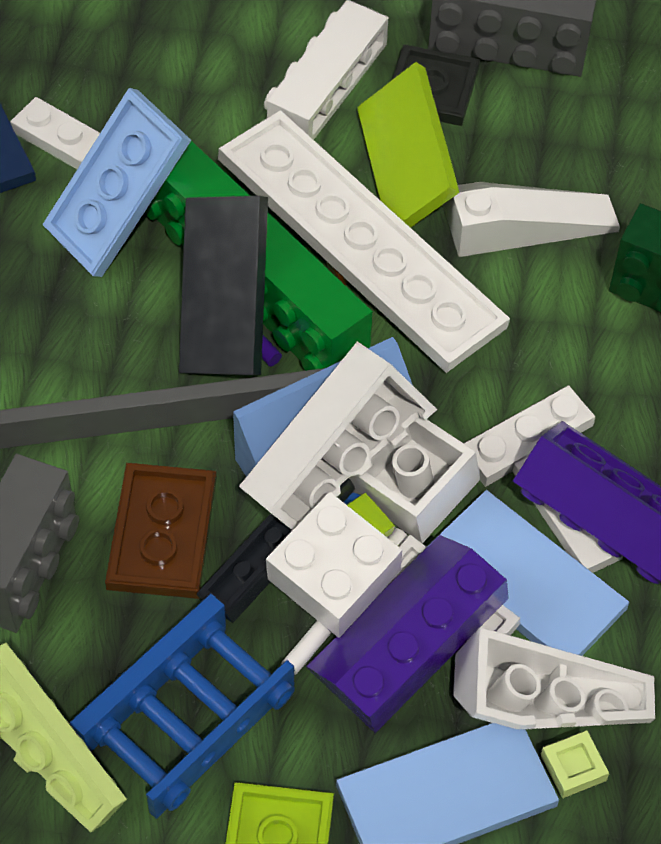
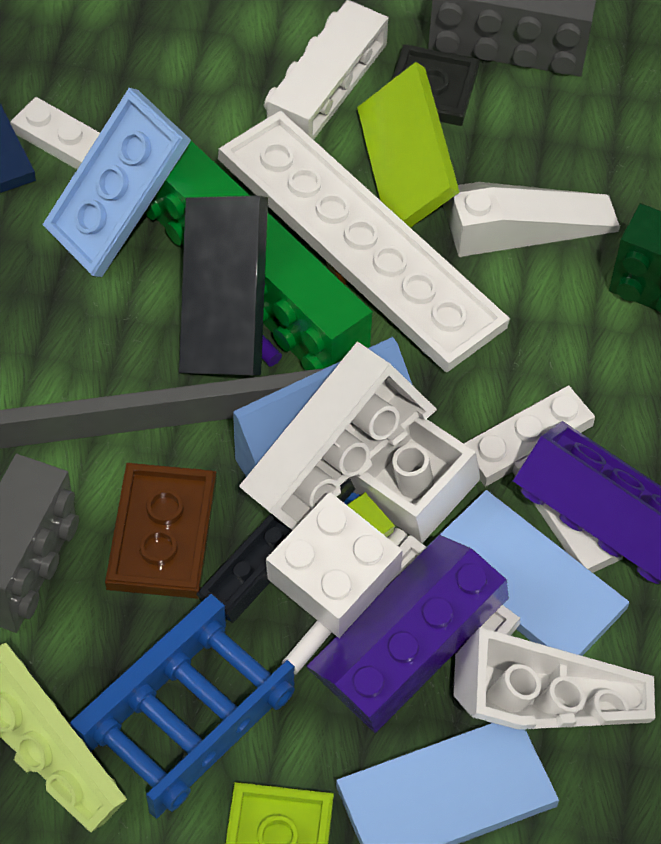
(574, 764): yellowish green plate -> none

